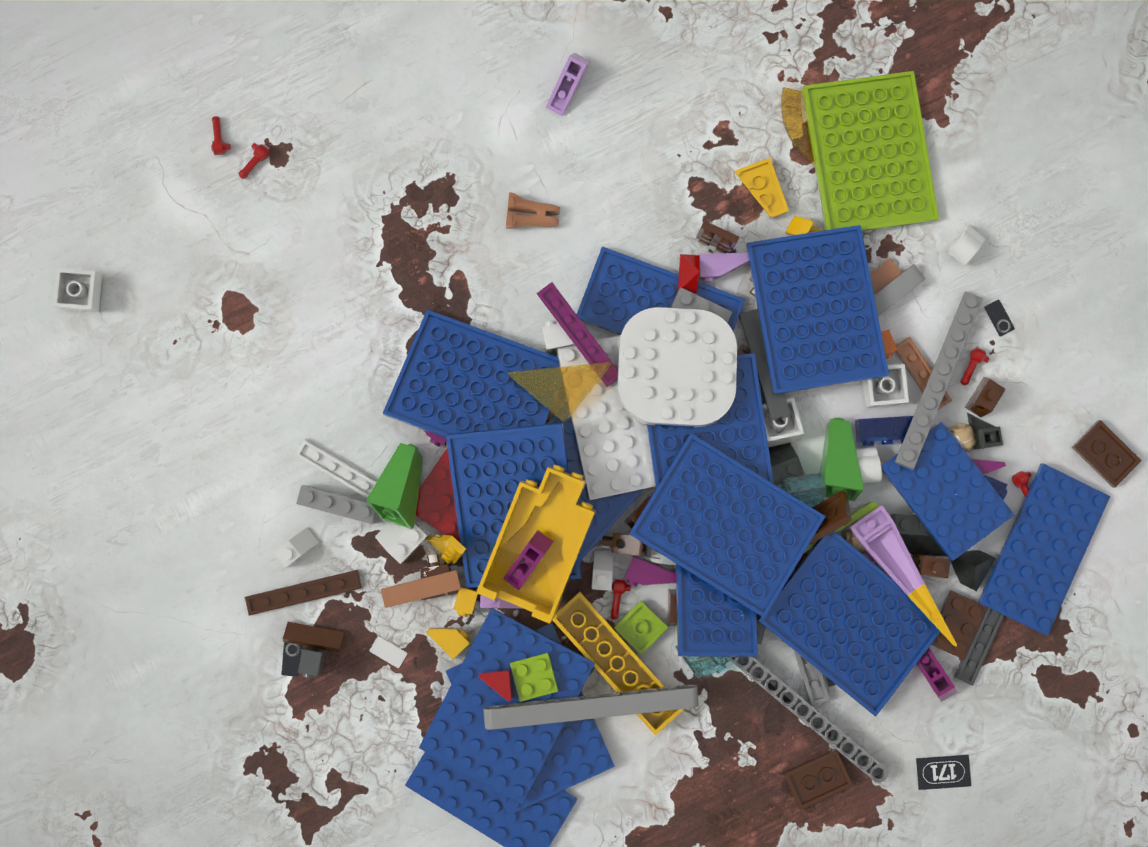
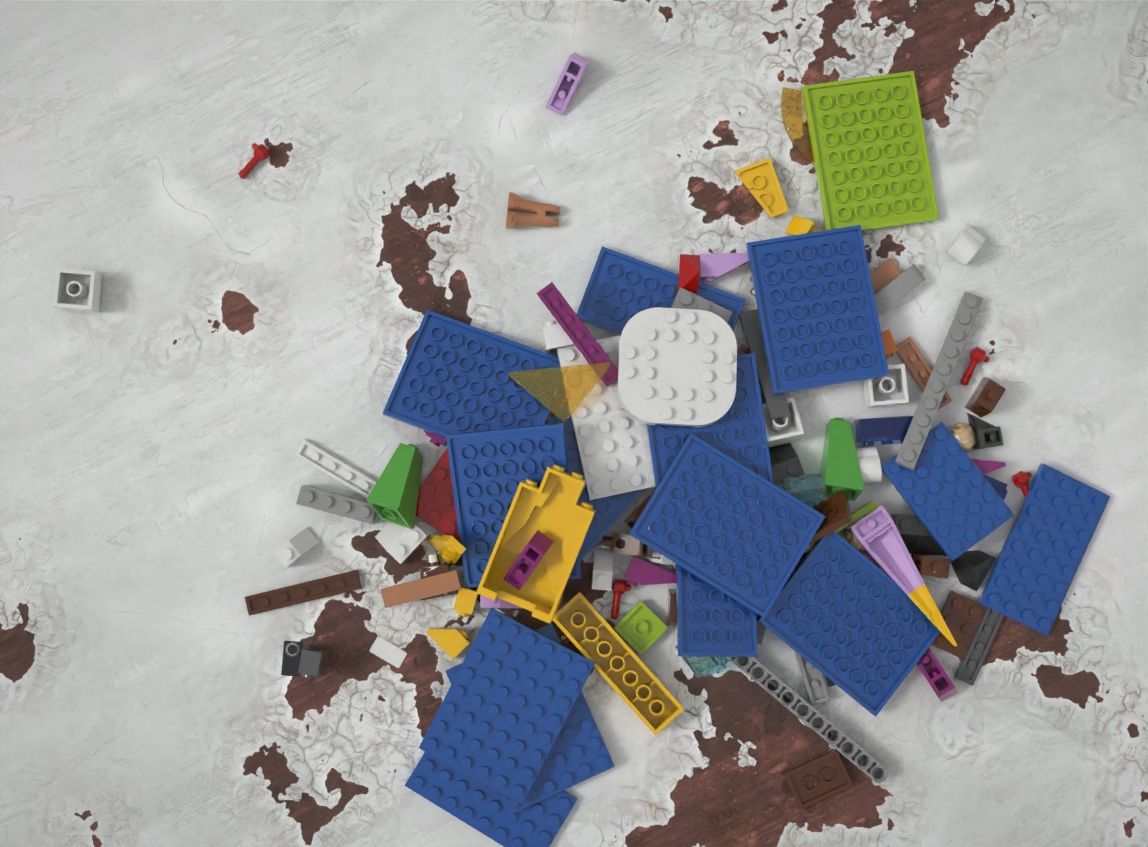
(218, 146): red piece -> none
(313, 636): reddish brown tile -> none
(499, 681): red slope -> none
(534, 677): lime plate -> none
(590, 707): light grey beam -> none
(717, 237): reddish brown plate -> none
(943, 772): black sticker -> none
(999, 318): black sticker -> none
(1106, 454): reddish brown plate -> none

